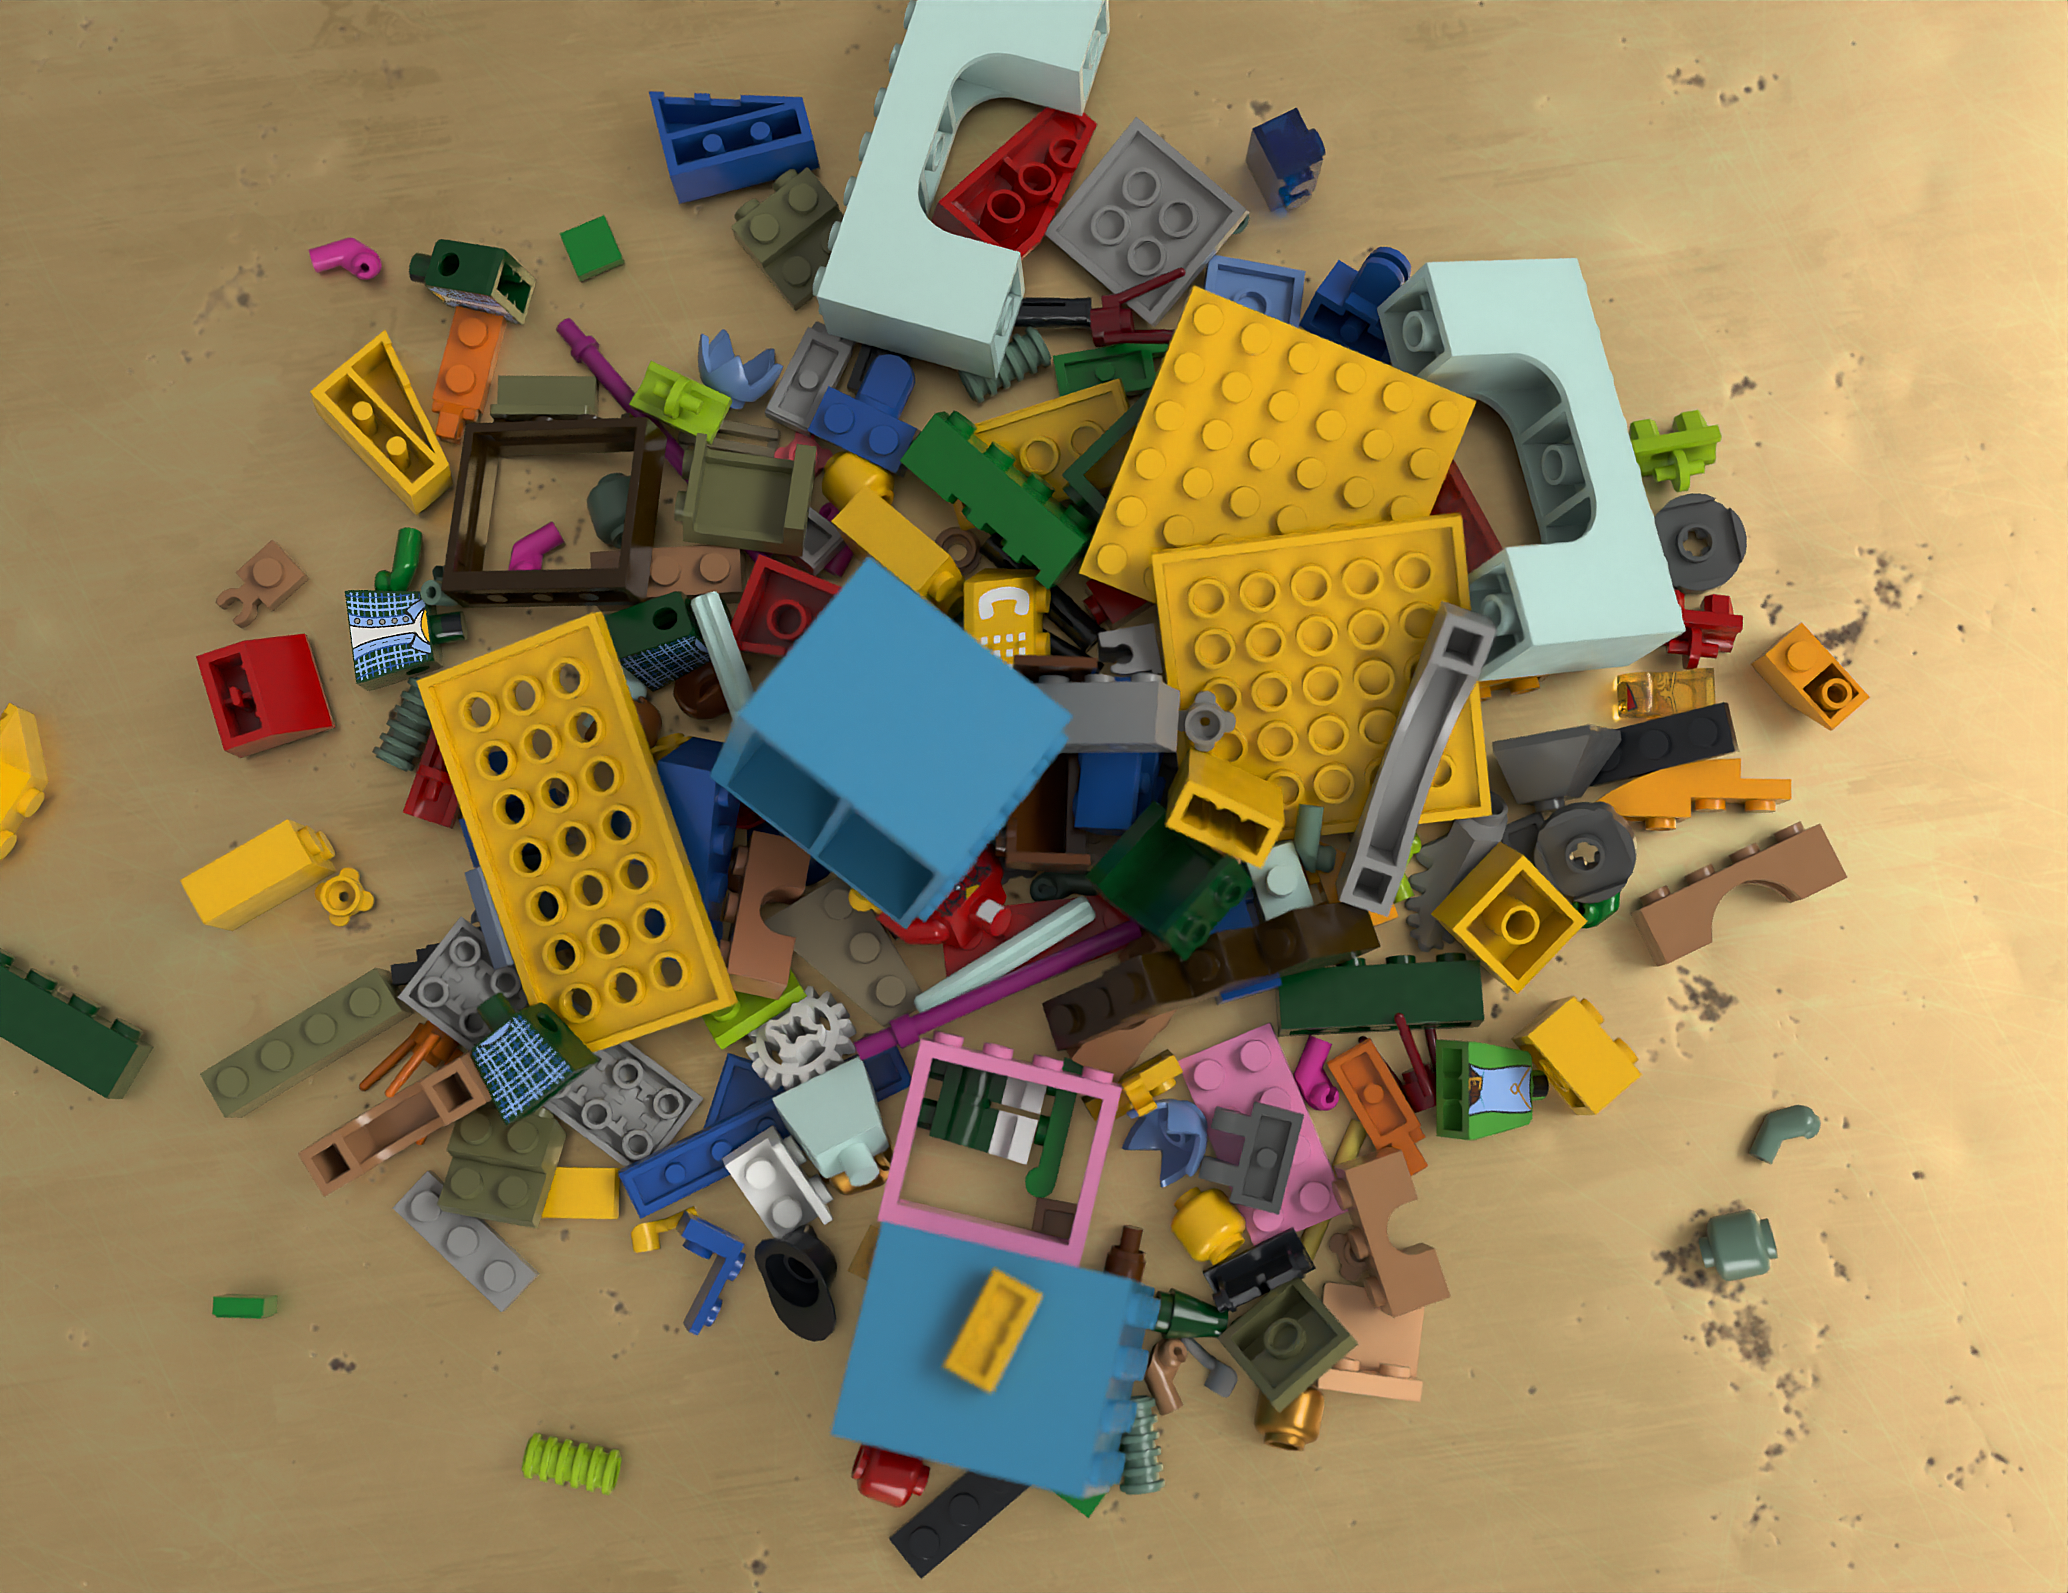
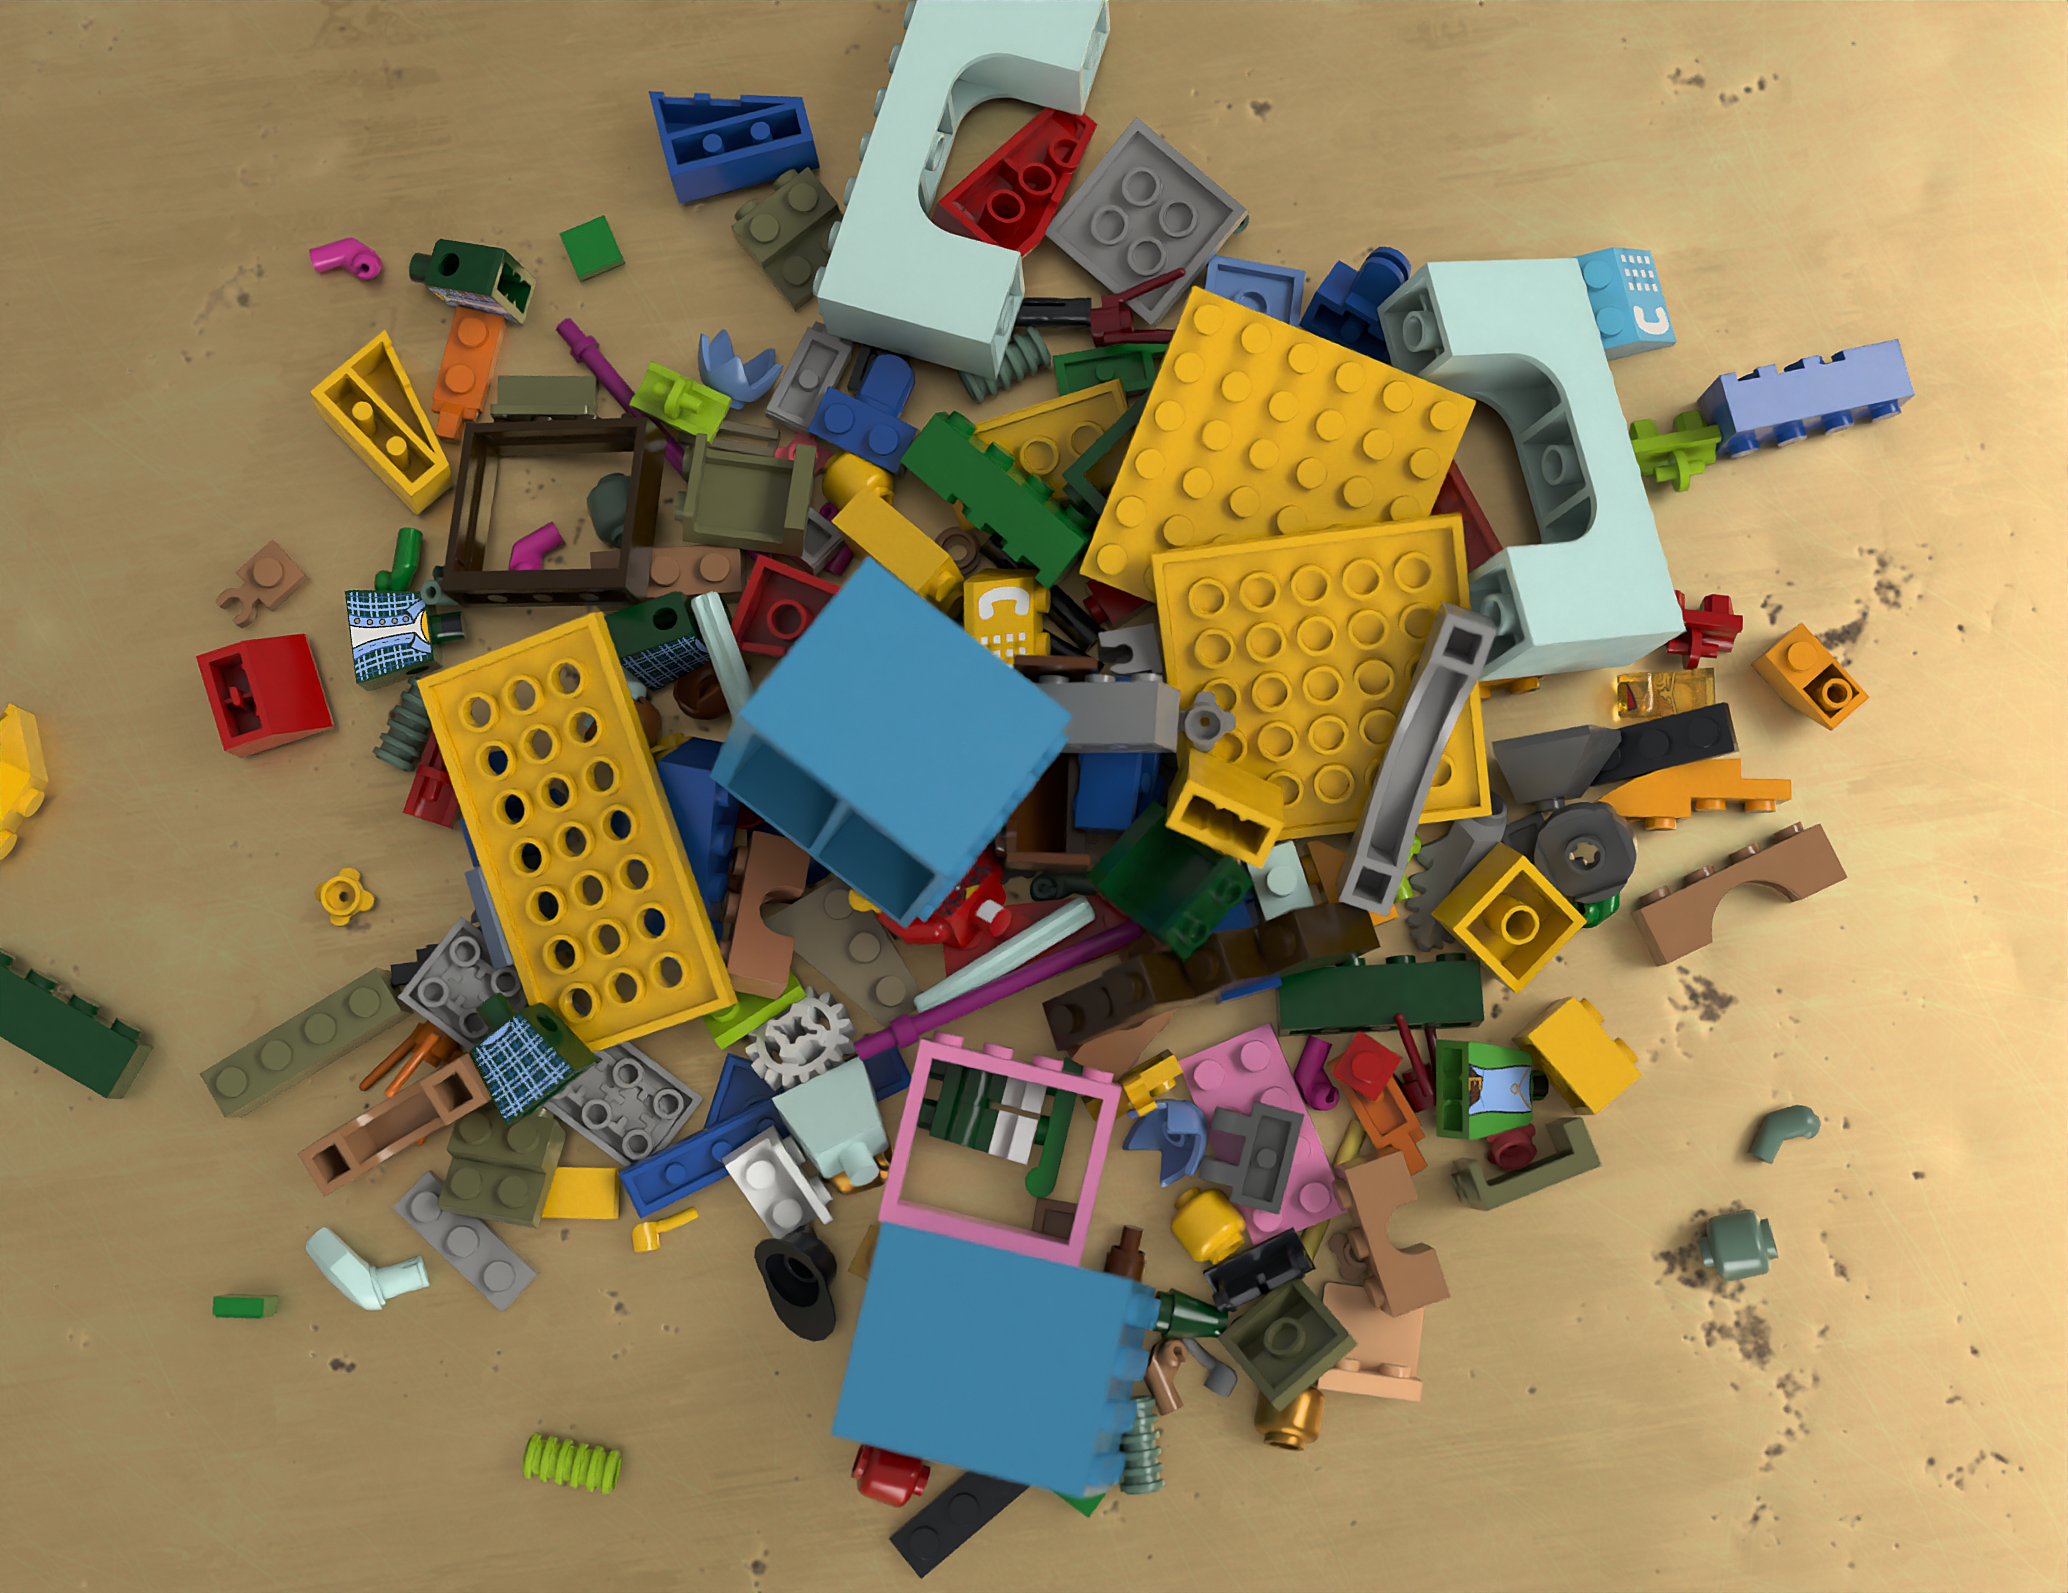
(259, 875): yellow brick -> none
(357, 1279): none -> light aqua arm
(704, 1239): blue bracket -> none
(993, 1330): yellow plate -> none
(1285, 160): clear blue brick -> none
(1307, 840): sand green arm -> none
(1367, 1066): none -> red brick
(1512, 1148): none -> coral plate
(1573, 1157): none -> olive panel
(1626, 301): none -> medium azure slope
(1711, 522): dark grey plate -> none
(1806, 397): none -> wedge

